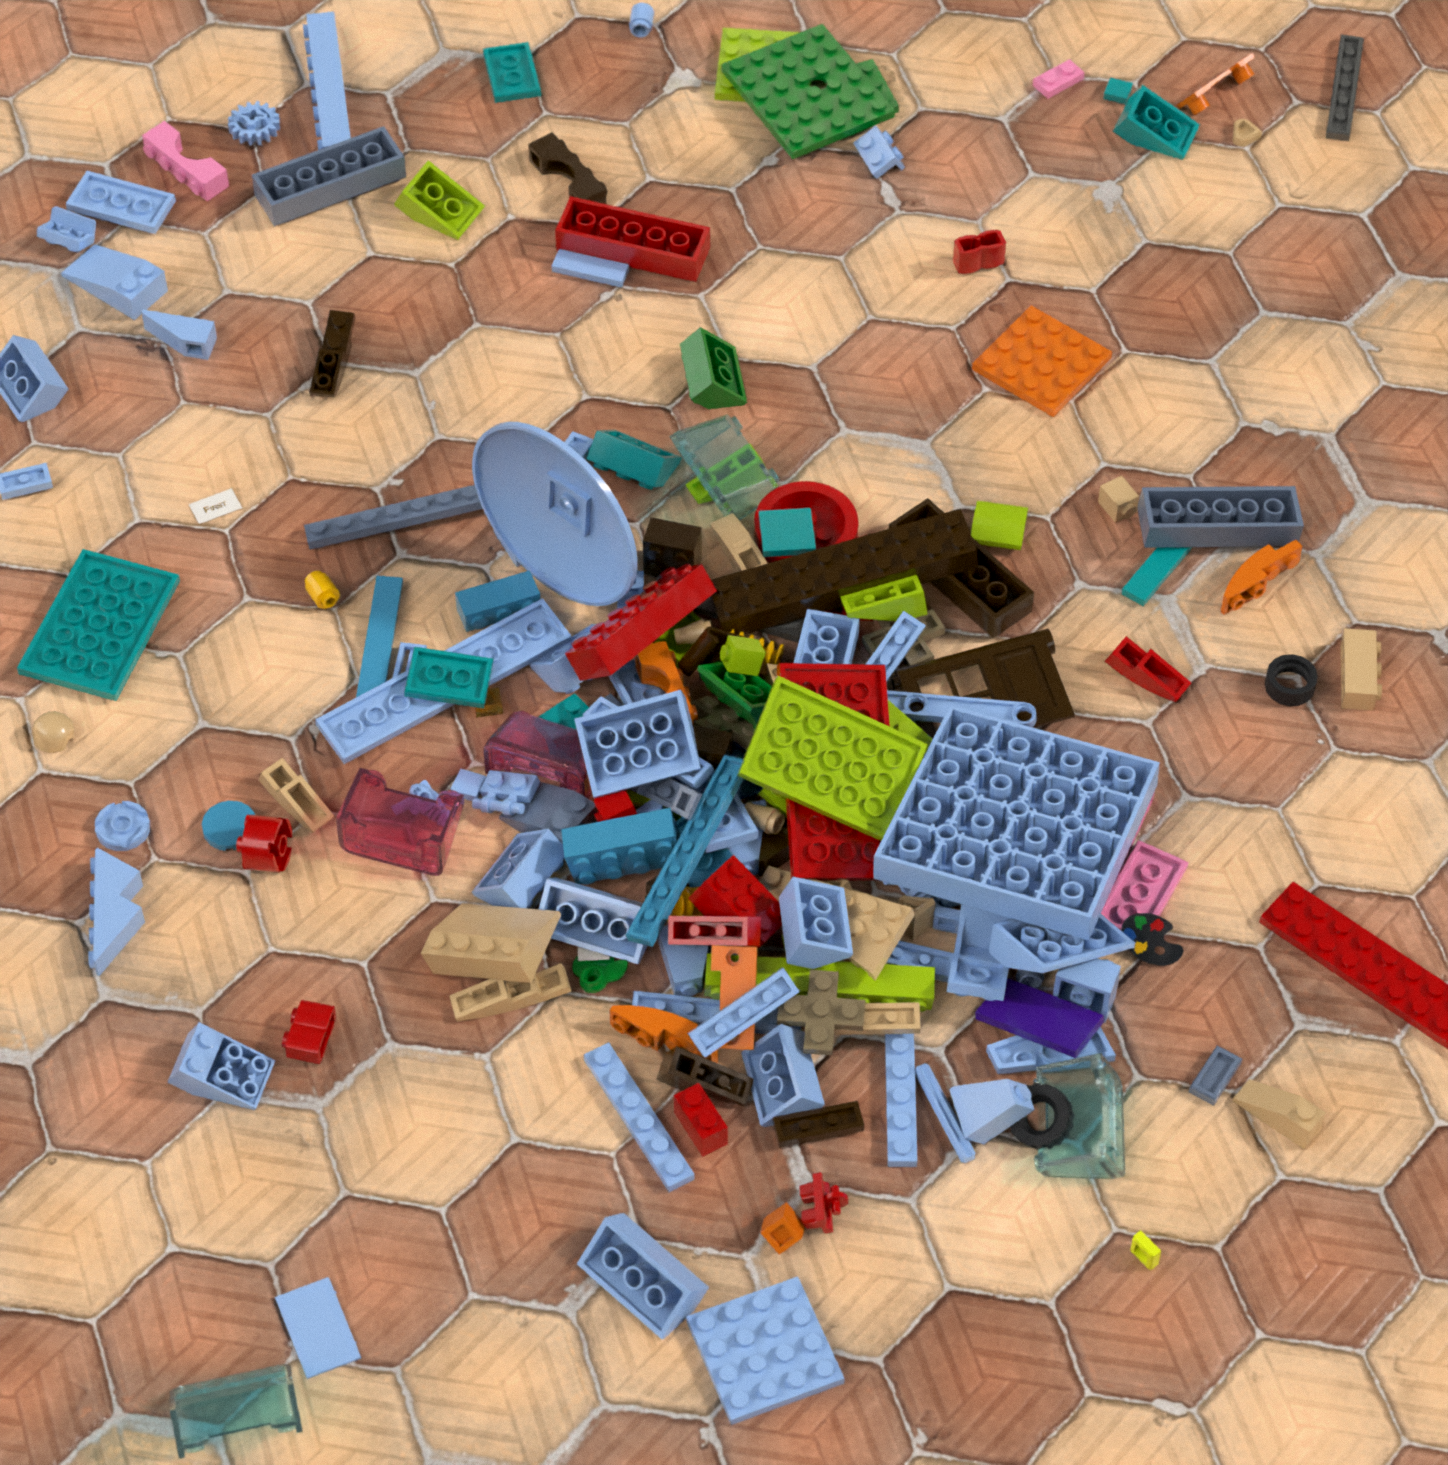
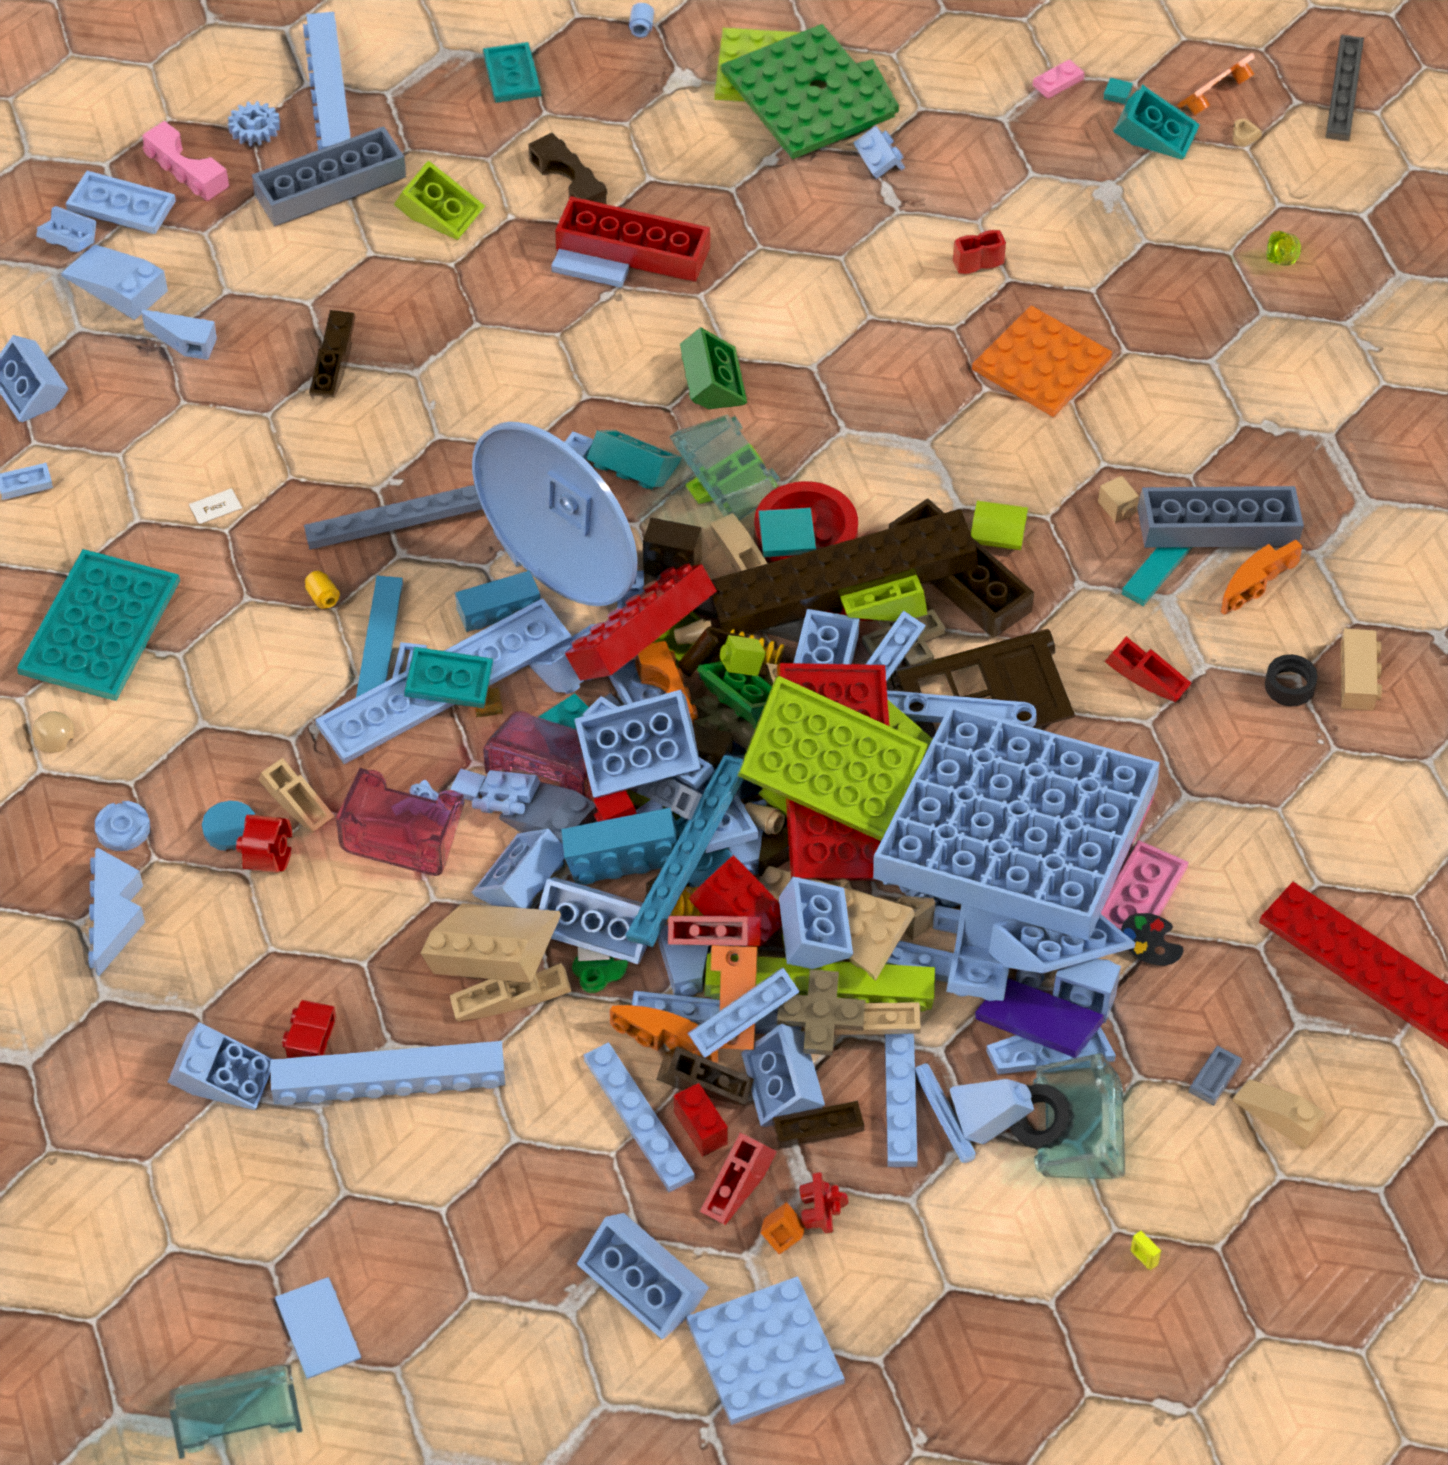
(387, 1073): none -> light blue brick
(738, 1178): none -> red slope
(1283, 248): none -> clear neon green piece

